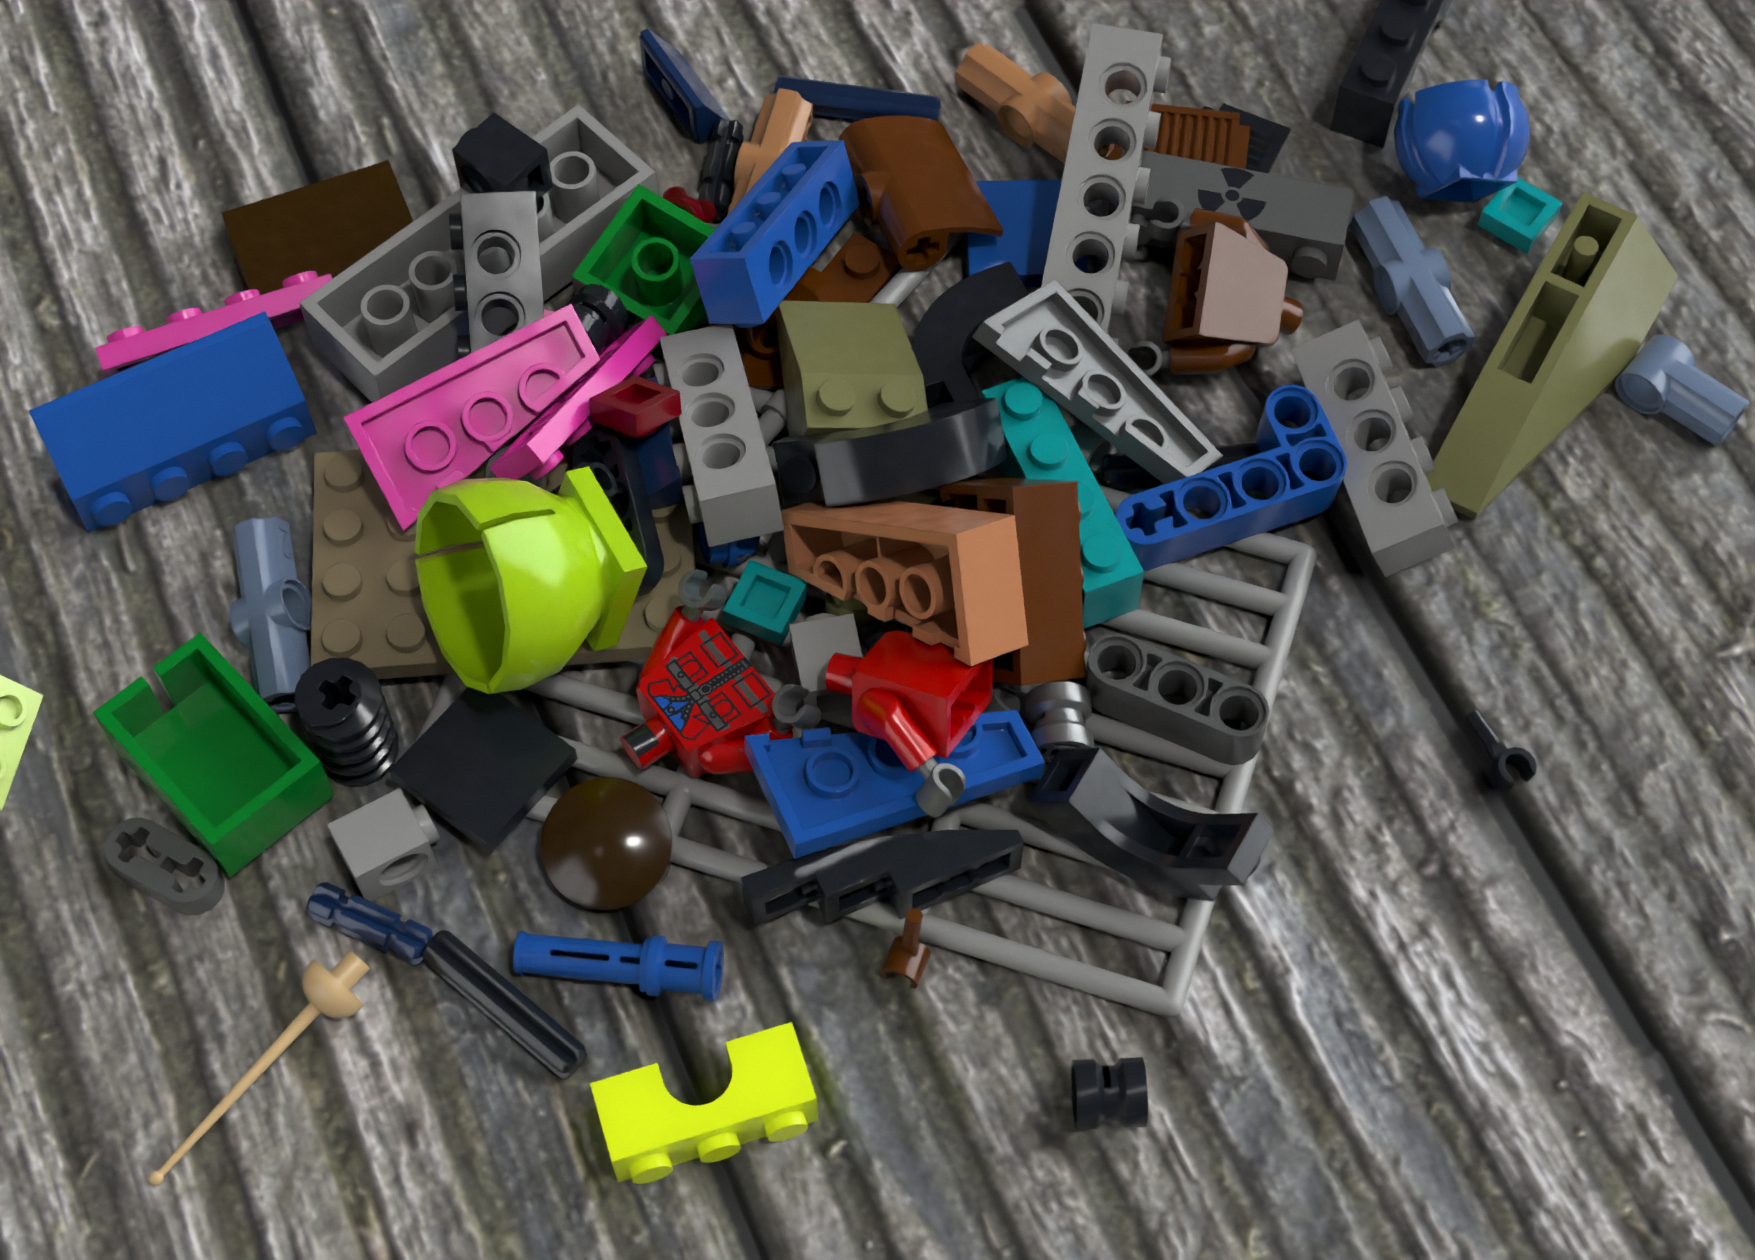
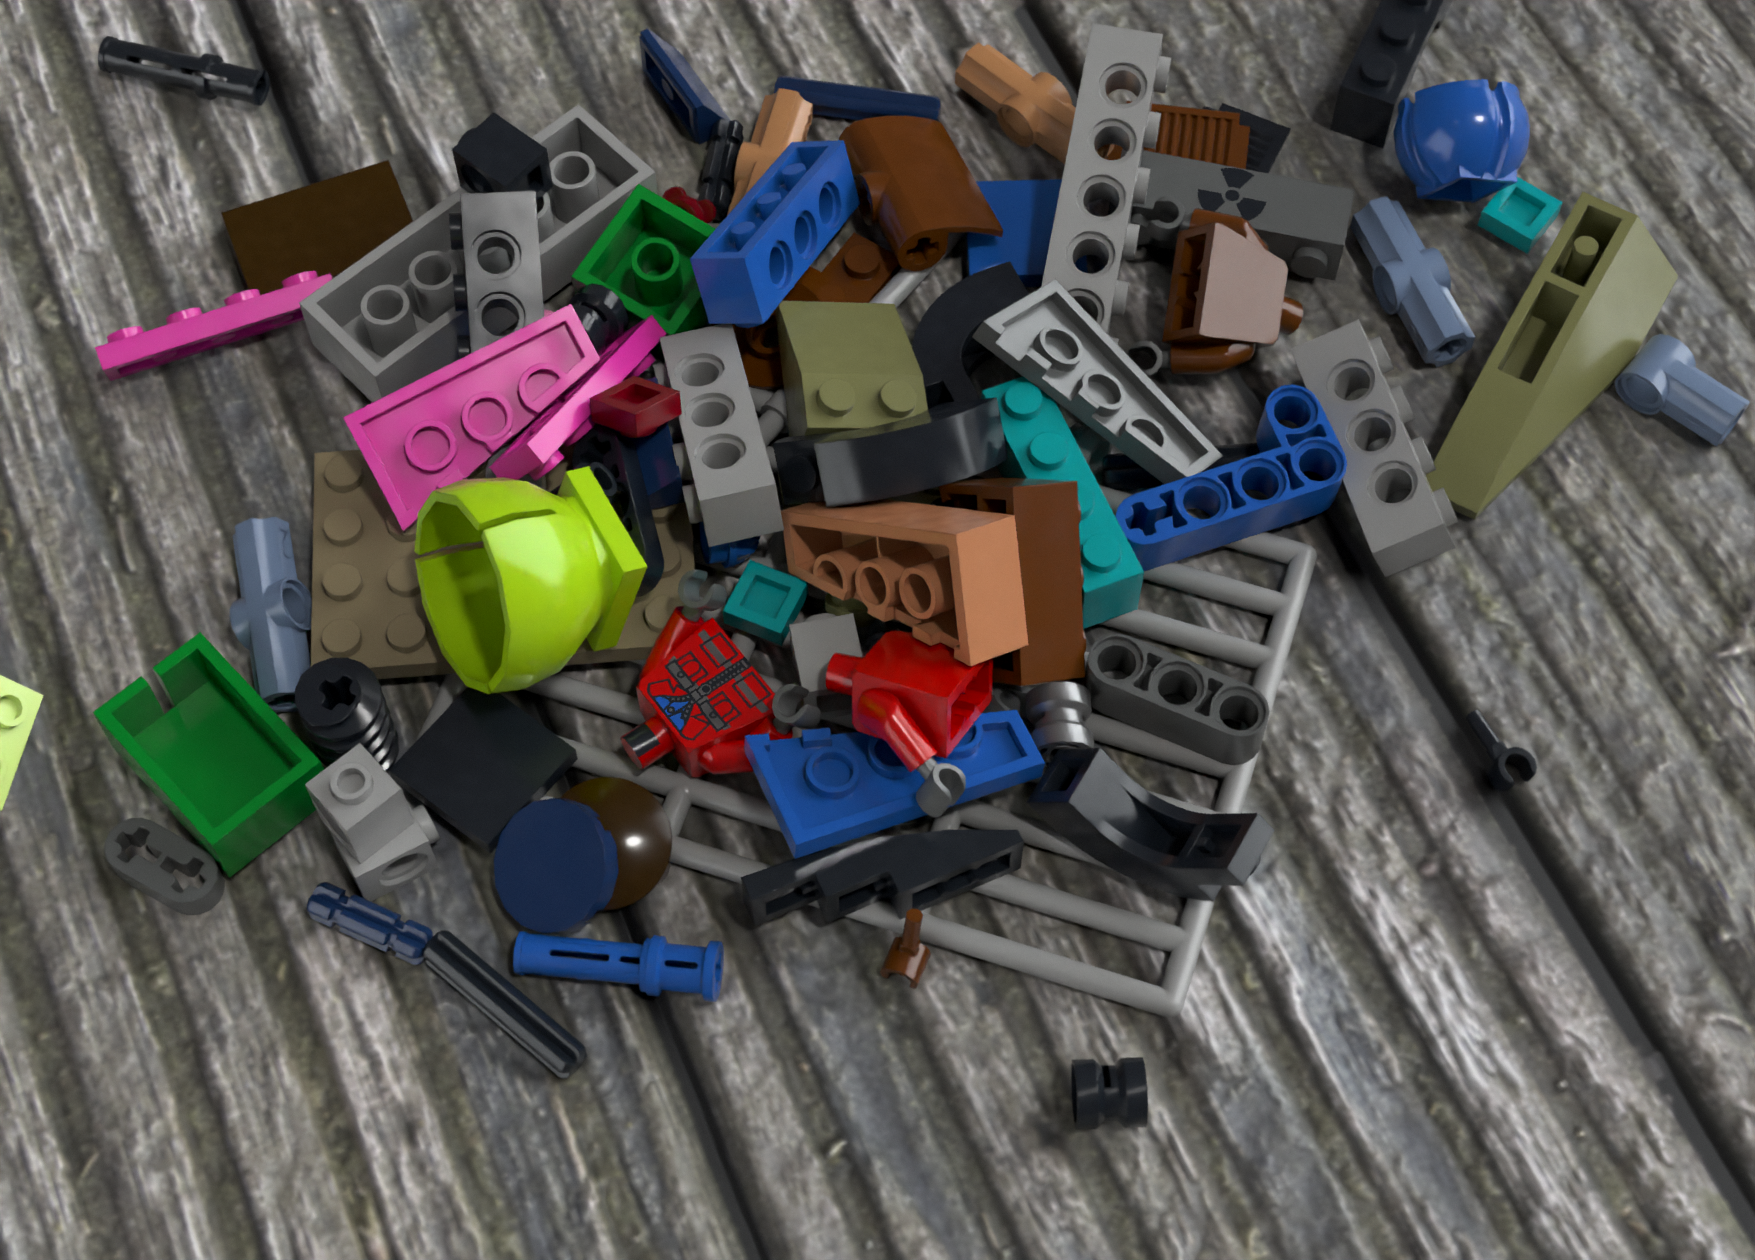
(174, 422): blue slope -> none
(241, 82): none -> black pin
(327, 994): tan sword -> none
(360, 803): none -> light grey brick
(555, 865): none -> dark blue tile
(654, 1131): neon yellow arch -> none

